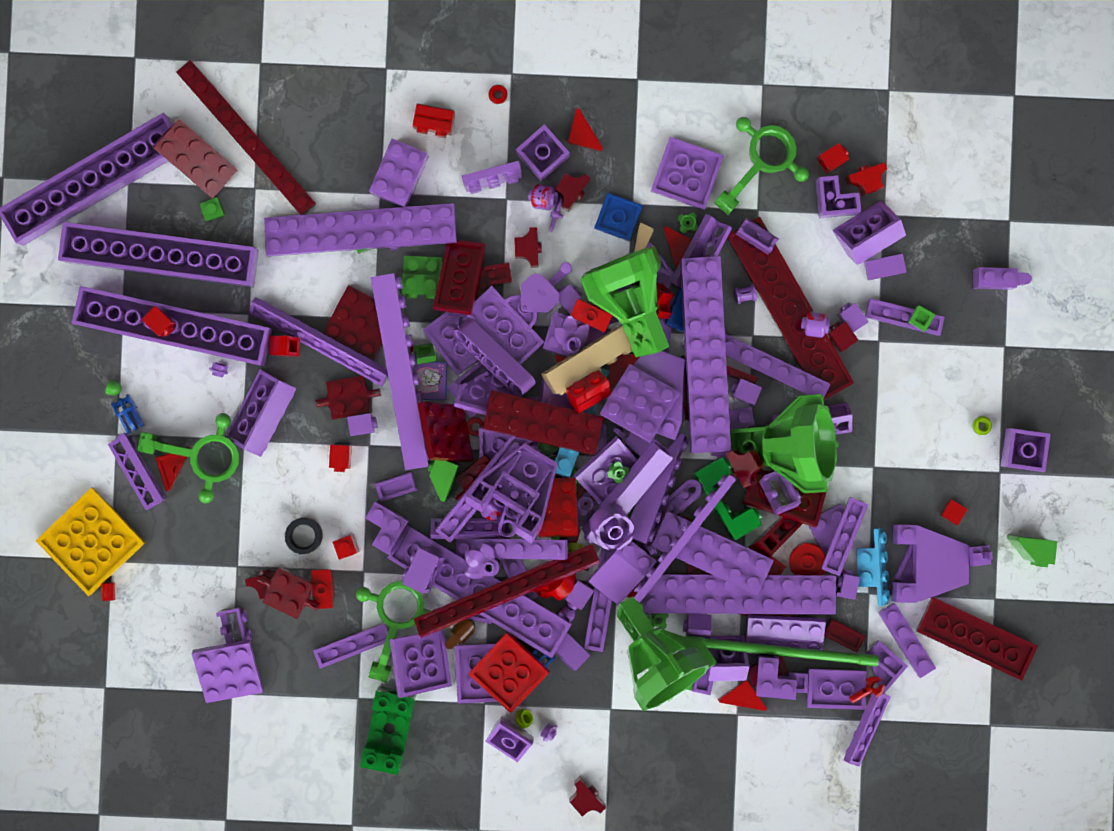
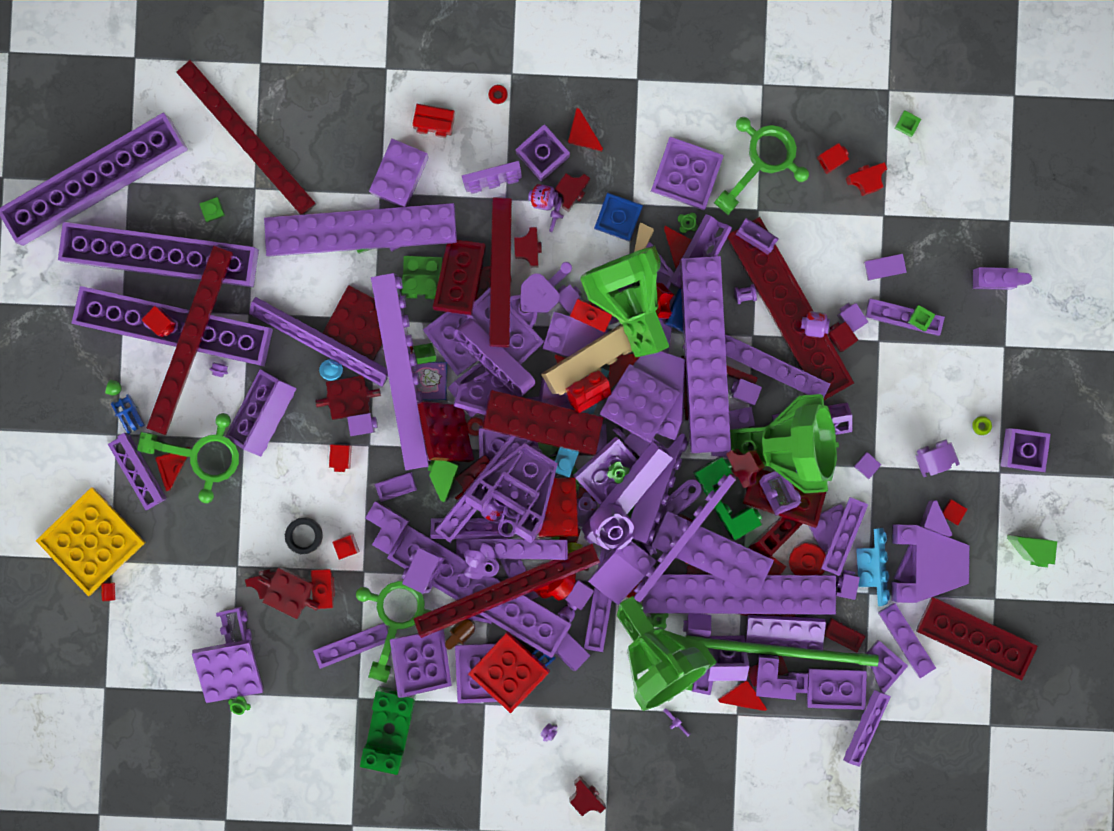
(189, 340): none -> dark red plate
(195, 158): dark red plate -> none
(239, 705): none -> bright green plate
(284, 346): red brick -> none
(330, 370): none -> medium azure hat
(500, 272): none -> dark red tile
(510, 739): medium lavender slope -> none
(523, 718): lime plate -> none
(572, 333): medium lavender plate -> none
(676, 722): none -> medium lavender piece
(833, 203): medium lavender brick -> none
(867, 465): none -> medium lavender tile
(868, 689): red bar -> none
(869, 232): medium lavender slope -> none
(907, 123): none -> bright green plate
(934, 519): none -> medium lavender slope
(937, 458): none -> medium lavender brick
(980, 555): medium lavender tile -> none

